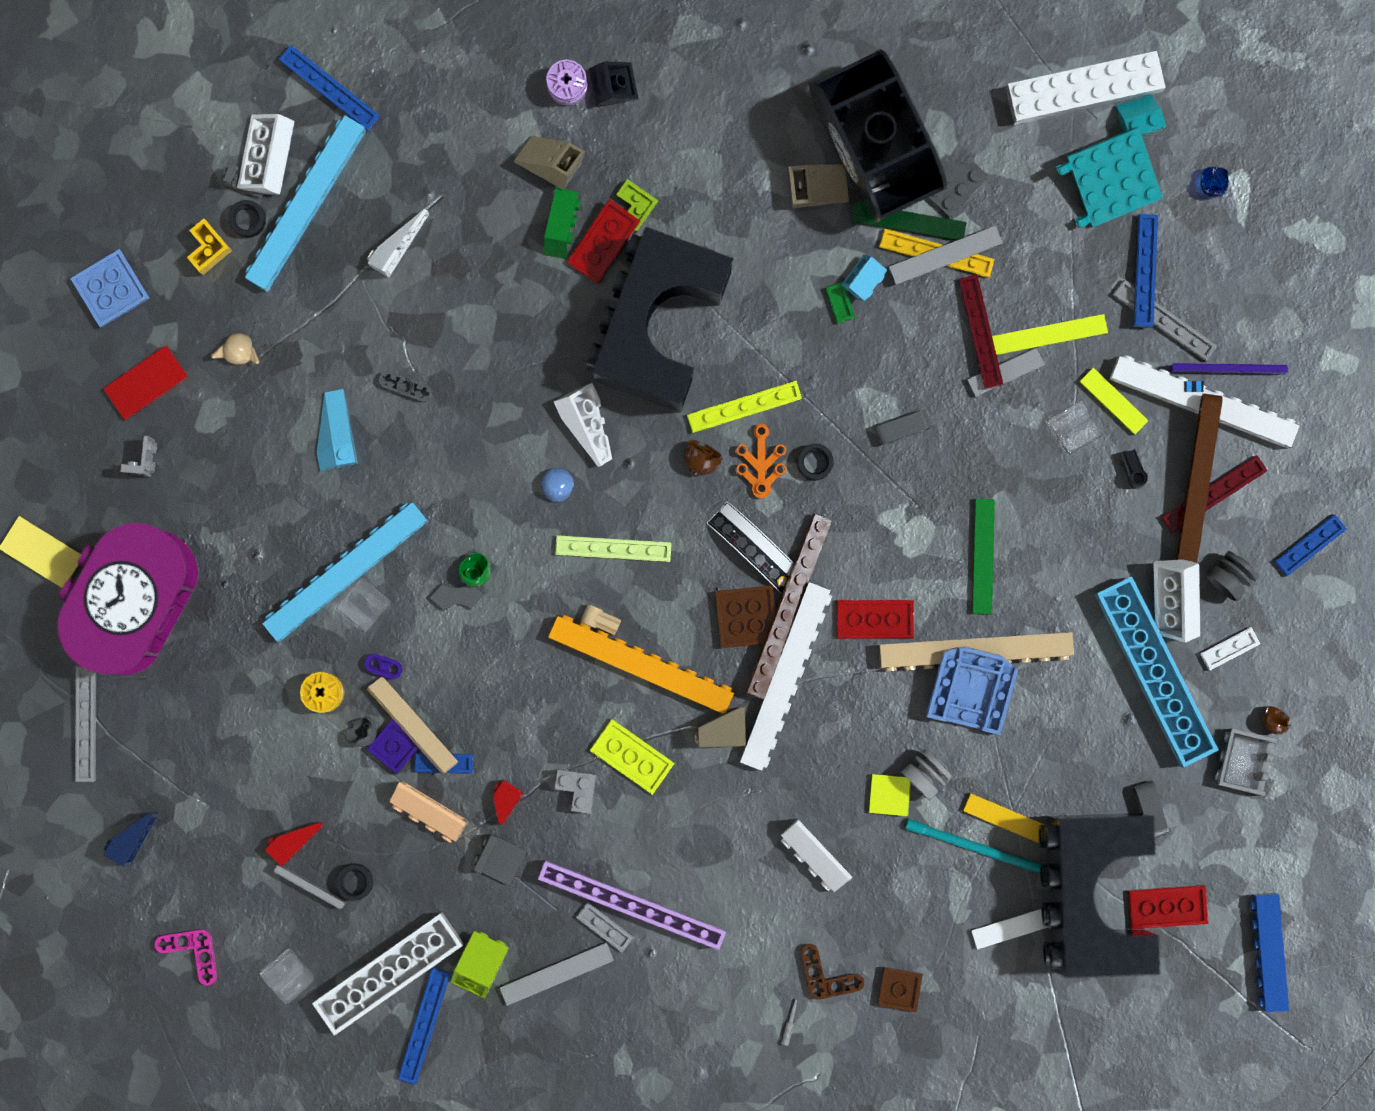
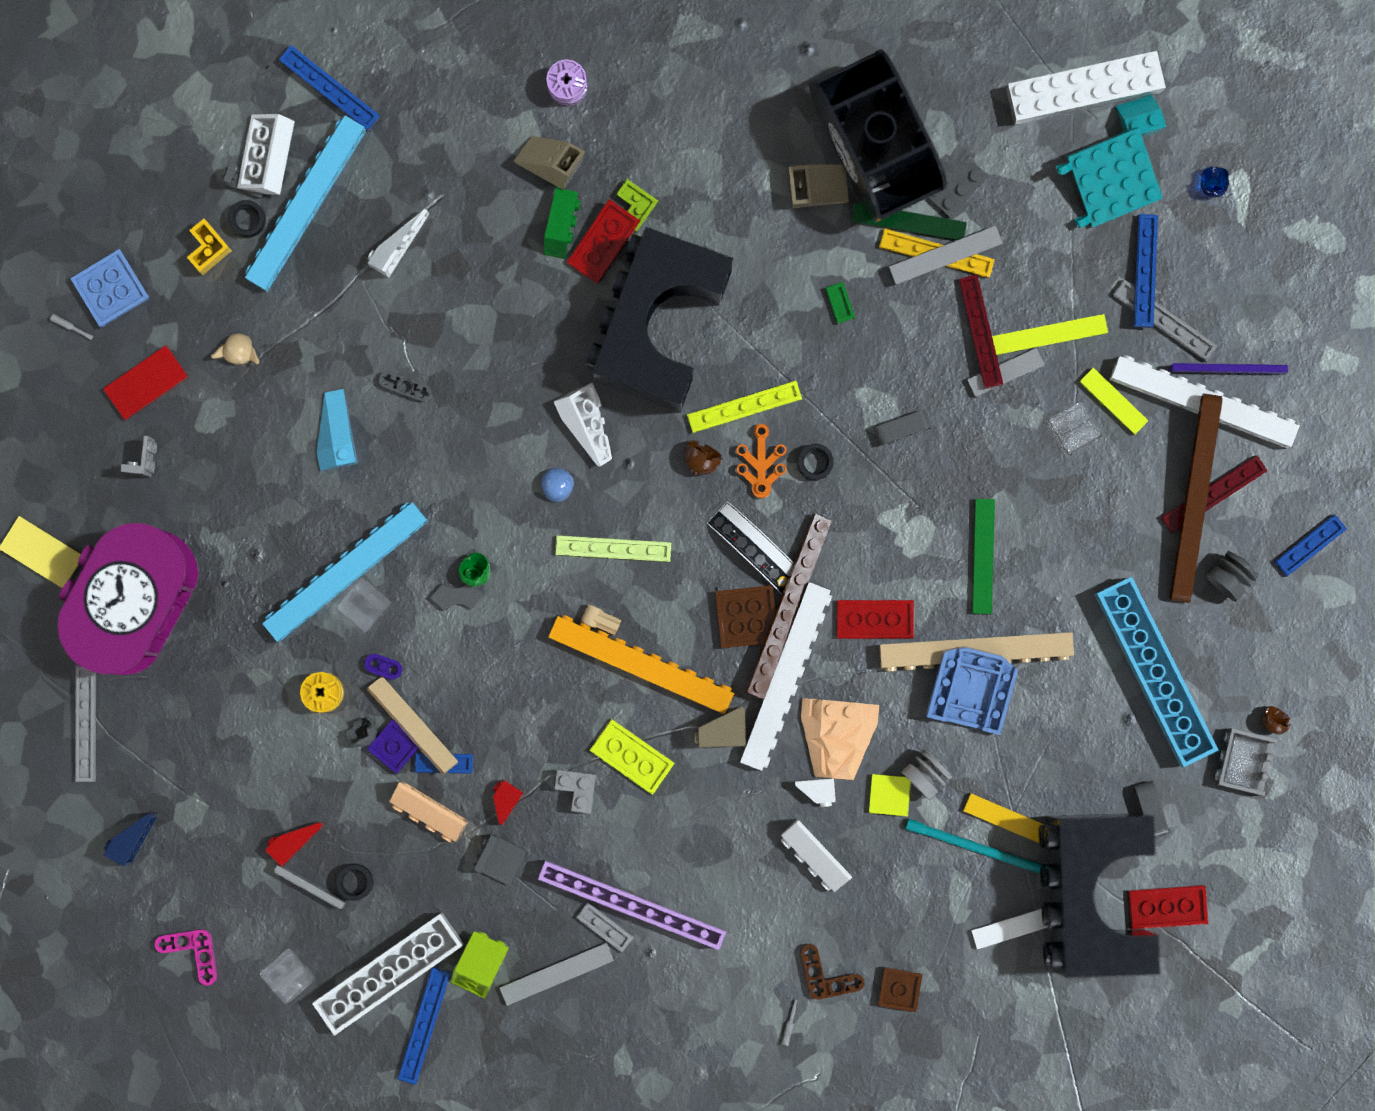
(69, 326): none -> light grey piece
(613, 83): black slope -> none
(819, 790): none -> white slope
(837, 735): none -> light nougat wedge
(864, 277): medium azure brick -> none
(1133, 467): black piece -> none
(1177, 599): white slope -> none
(1193, 386): sticker -> none
(1230, 648): white tile -> none
(1270, 952): blue brick -> none

